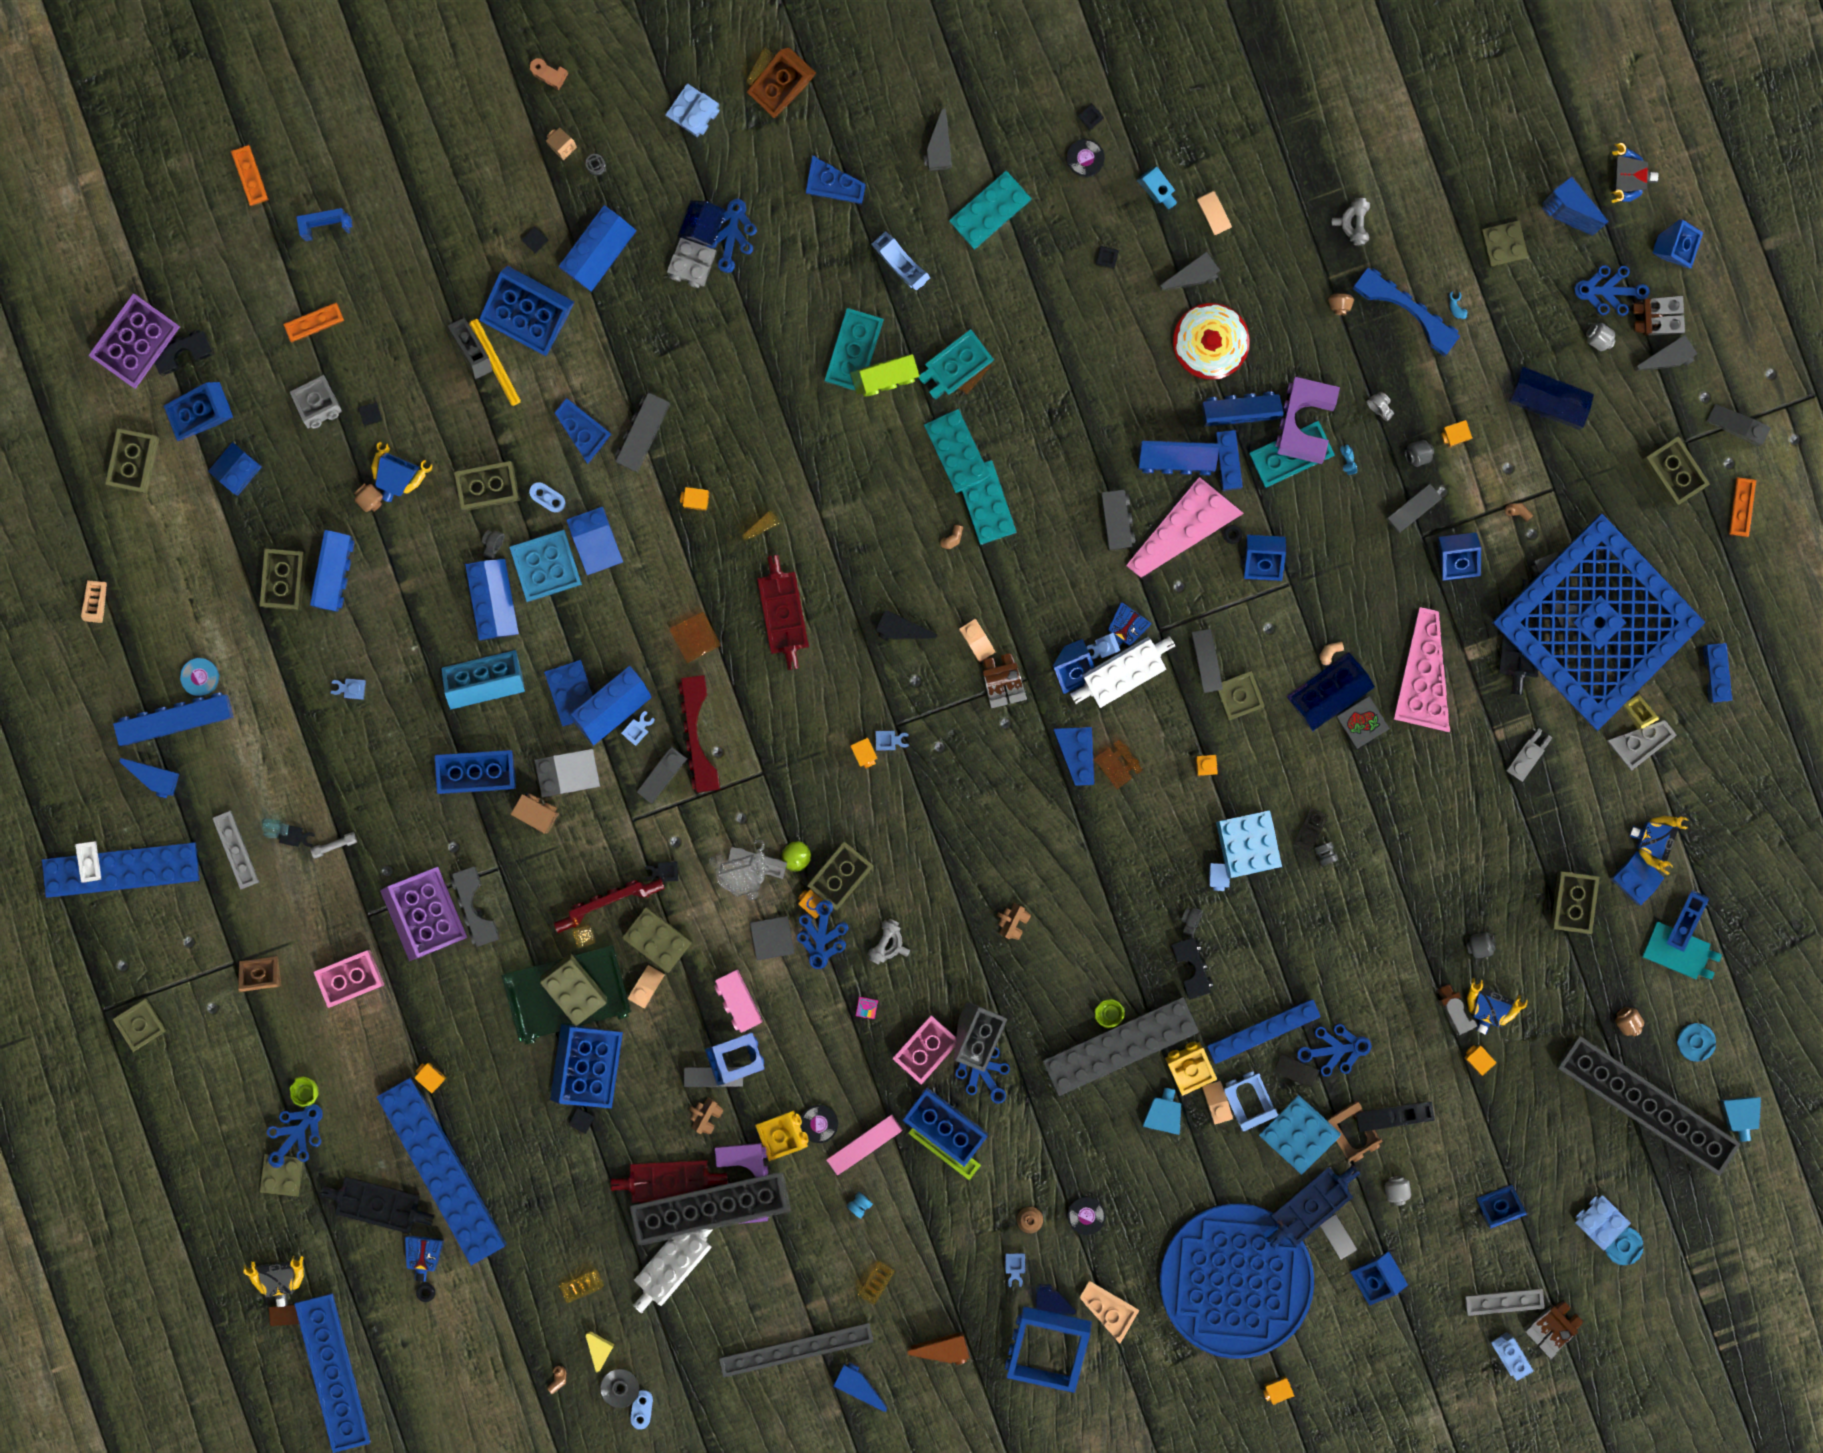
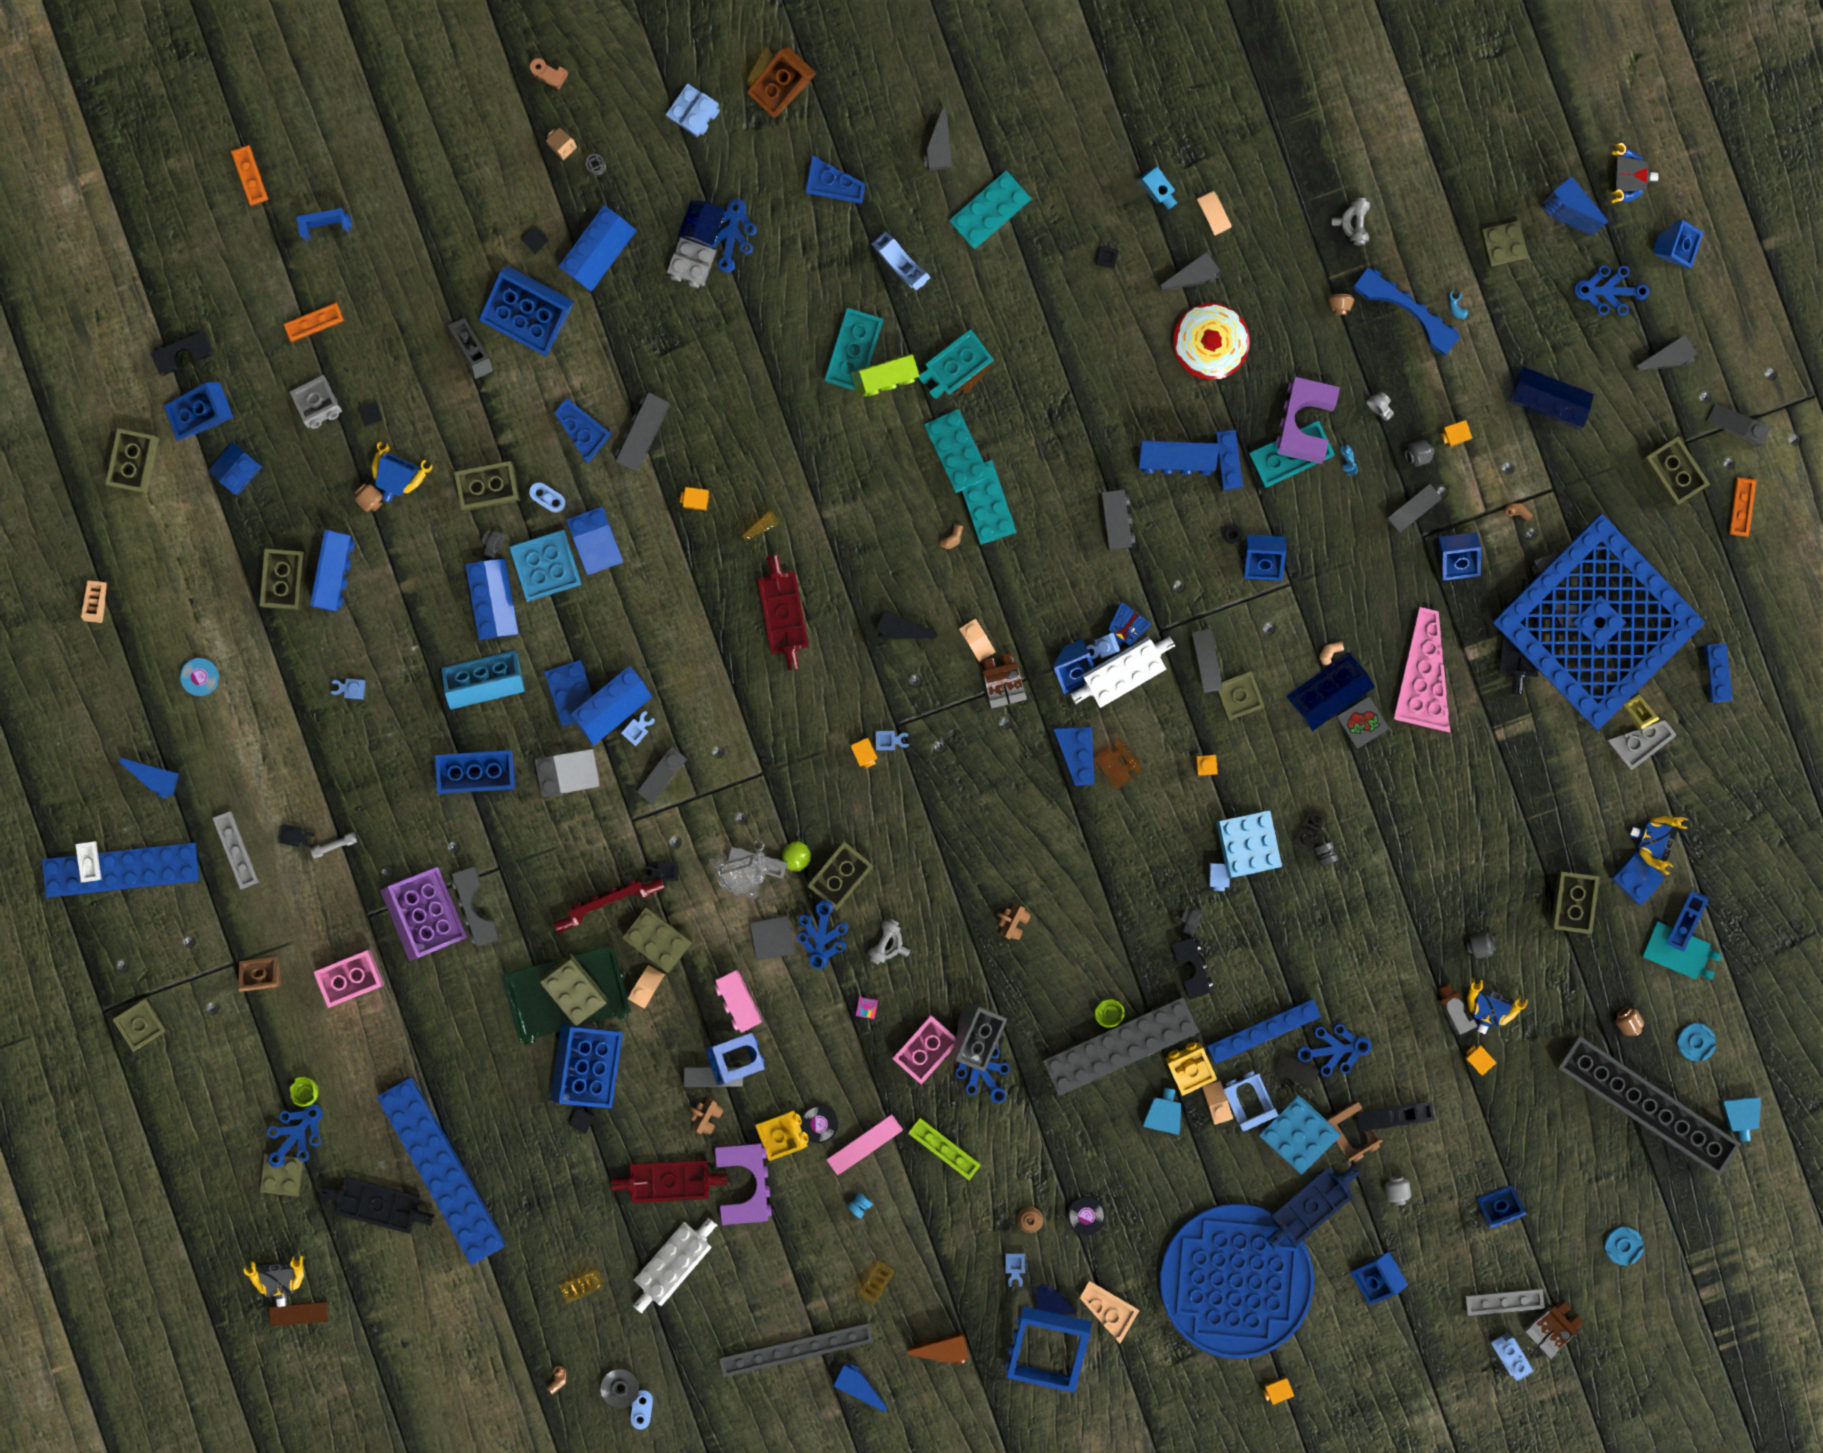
(134, 341): medium lavender slope -> none
(173, 720): blue brick -> none
(273, 828): clear light blue piece -> none
(332, 1372): blue plate -> none
(419, 1292): black plate -> none
(422, 1255): blue torso -> none
(429, 1077): light orange brick -> none
(495, 363): yellow axle -> none
(534, 813): medium nougat brick -> none
(584, 936): clear yellow slope -> none
(599, 1349): light yellow slope -> none
(694, 694): dark red arch -> none
(695, 637): clear orange plate -> none
(710, 1209): dark grey brick -> none
(809, 901): light orange brick -> none
(945, 1127): blue slope -> none
(1085, 158): black tile -> none
(1090, 117): black tile -> none
(1190, 521): bright pink wing -> none
(1242, 410): blue slope -> none
(1338, 1237): light grey slope -> none
(1528, 756): light grey hinge -> none
(1601, 336): light grey head -> none
(1602, 1222): light blue plate -> none
(1657, 316): light grey hips -> none

